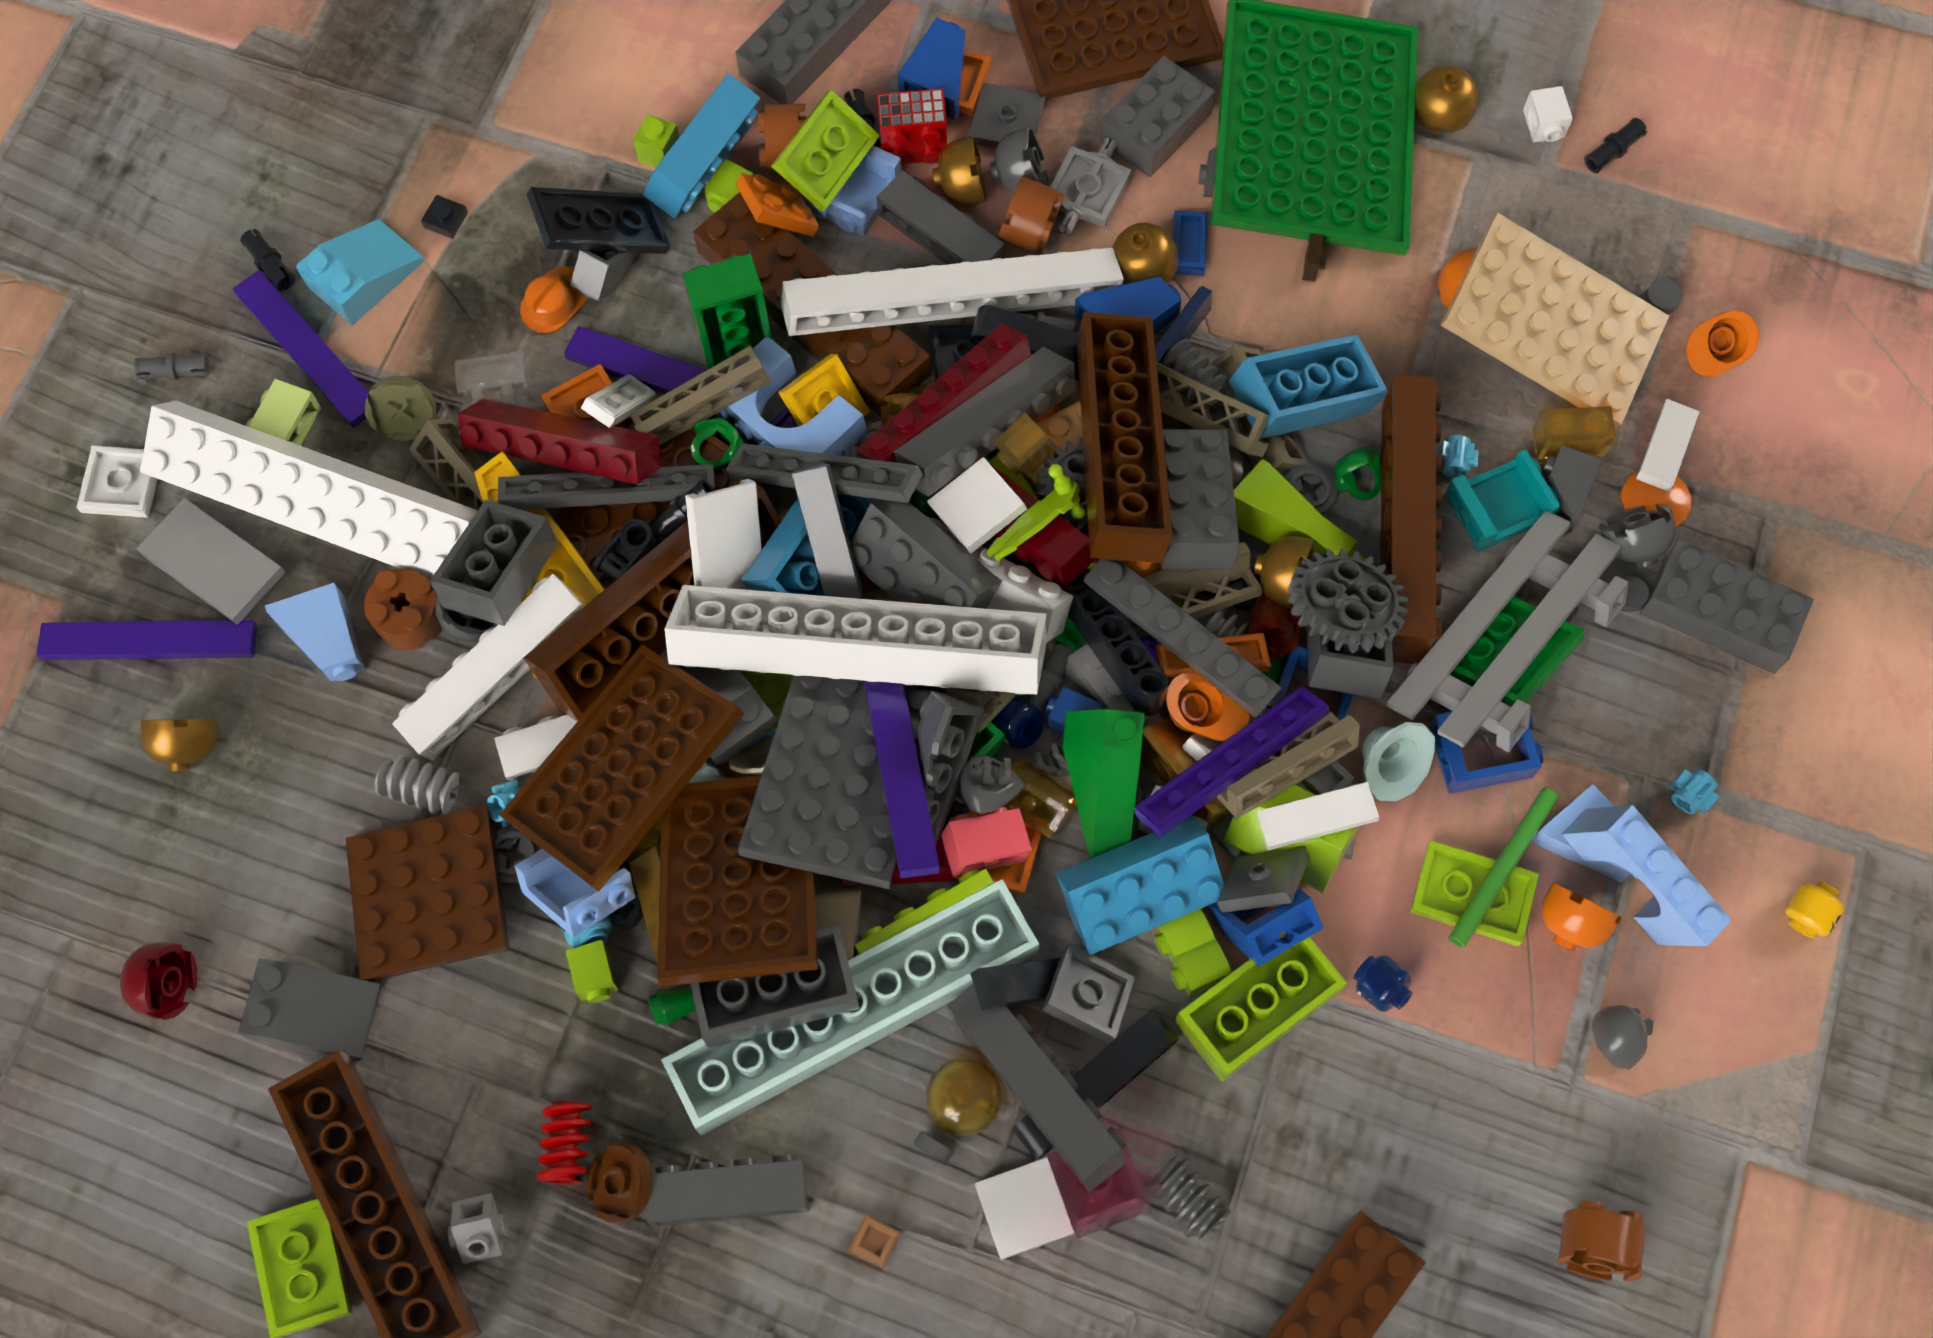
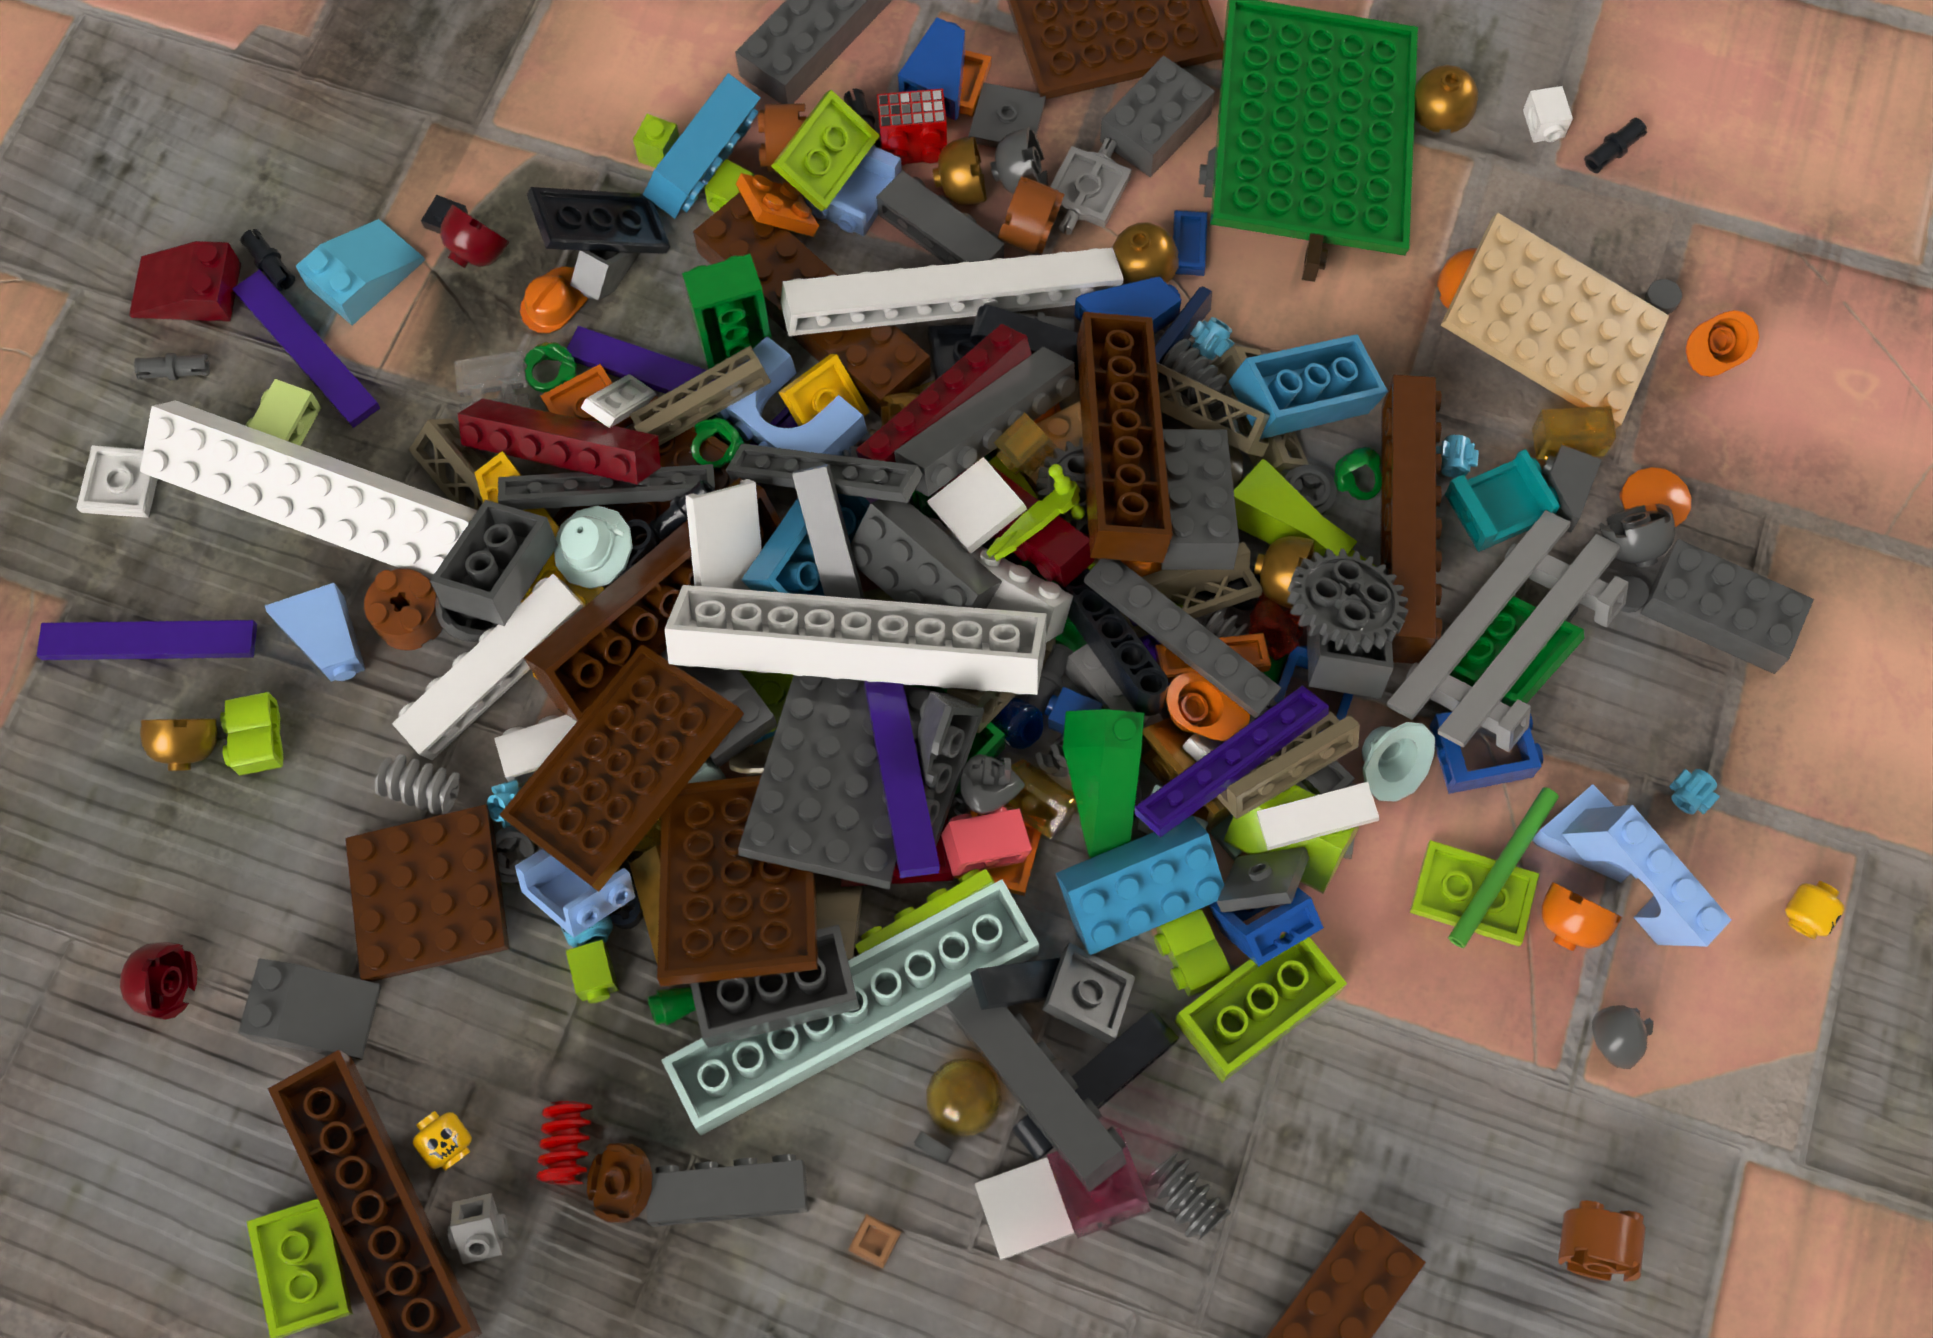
(187, 283): none -> dark red slope
(211, 561): light grey tile -> none
(252, 733): none -> lime brick
(399, 407): olive tile -> none
(442, 1140): none -> yellow head
(470, 239): none -> dark red cylinder
(554, 352): none -> green piece
(593, 547): none -> light aqua hat
(1212, 338): none -> medium azure gear
(1383, 983): clear blue head -> none
(1667, 445): white tile -> none

